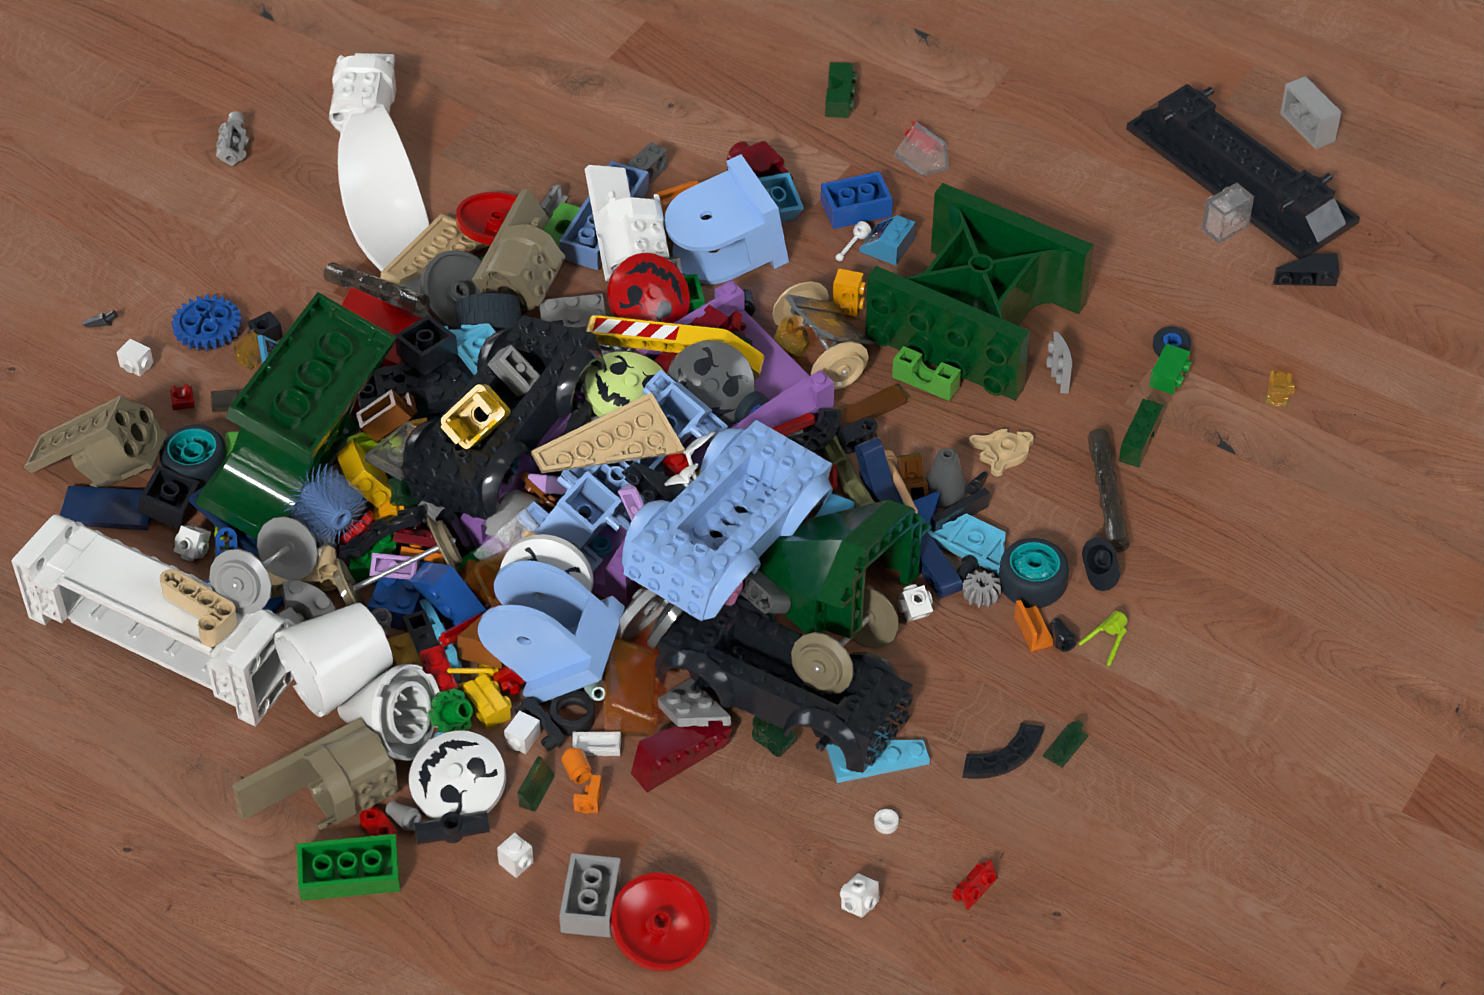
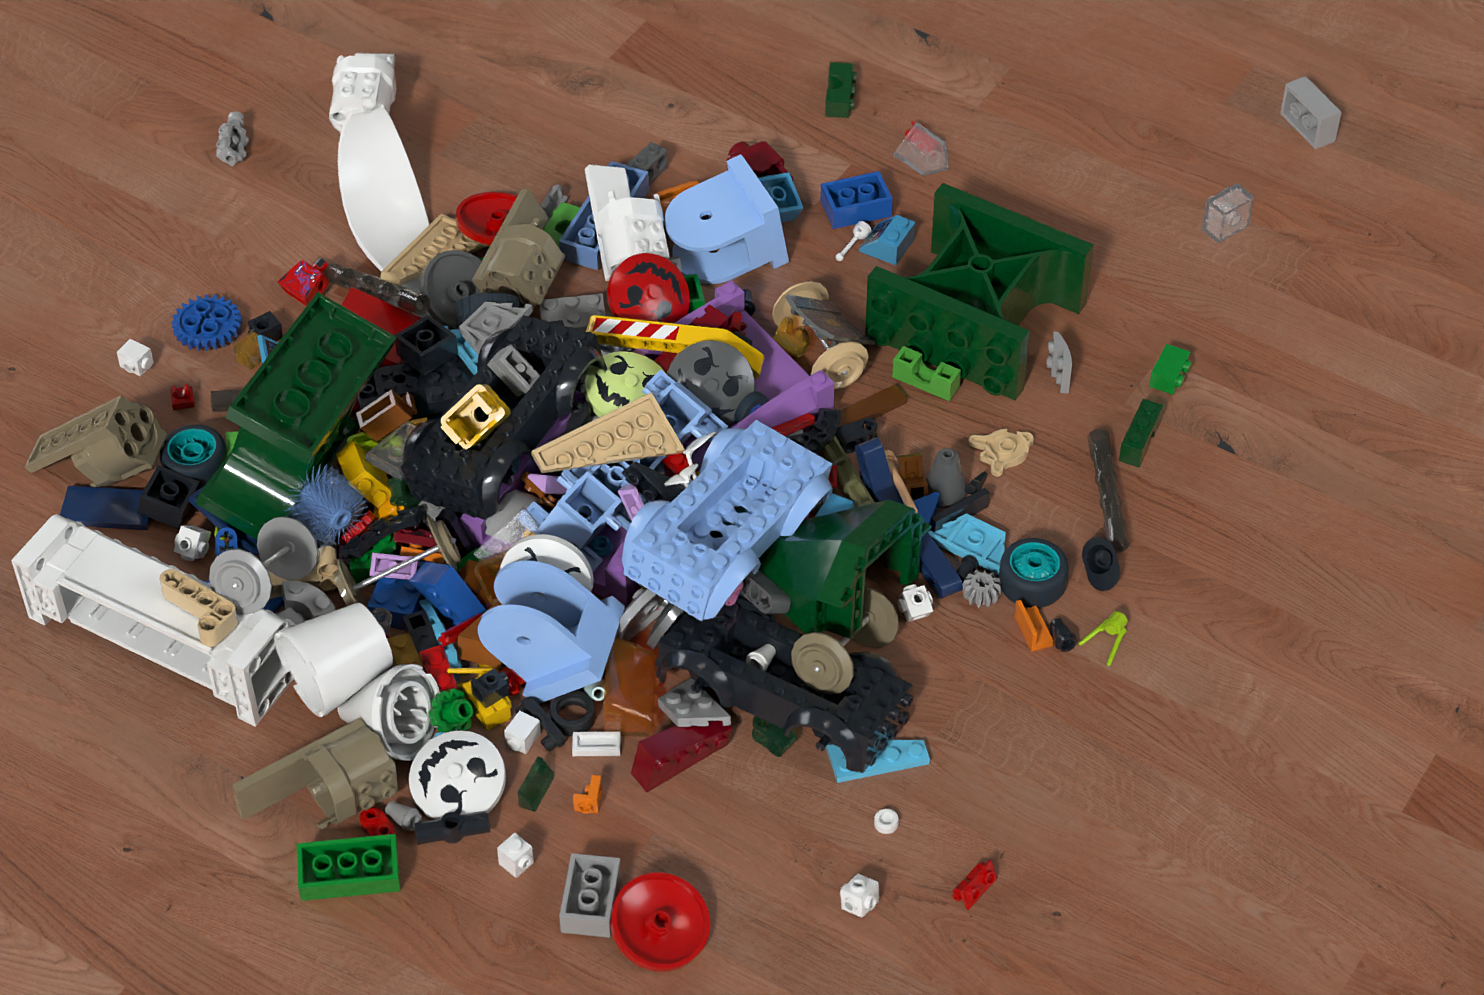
(101, 320): black bar -> none
(305, 280): none -> red torso
(489, 319): none -> light grey wing
(490, 687): none -> black brick
(576, 765): orange brick -> none
(761, 657): none -> white cone
(848, 292): light orange brick -> none
(1008, 759): black tile -> none
(1066, 744): clear green hinge -> none
(1171, 335): black bush -> none
(1215, 153): black piece -> none
(1279, 388): clear yellow brick -> none
(1313, 270): black slope -> none

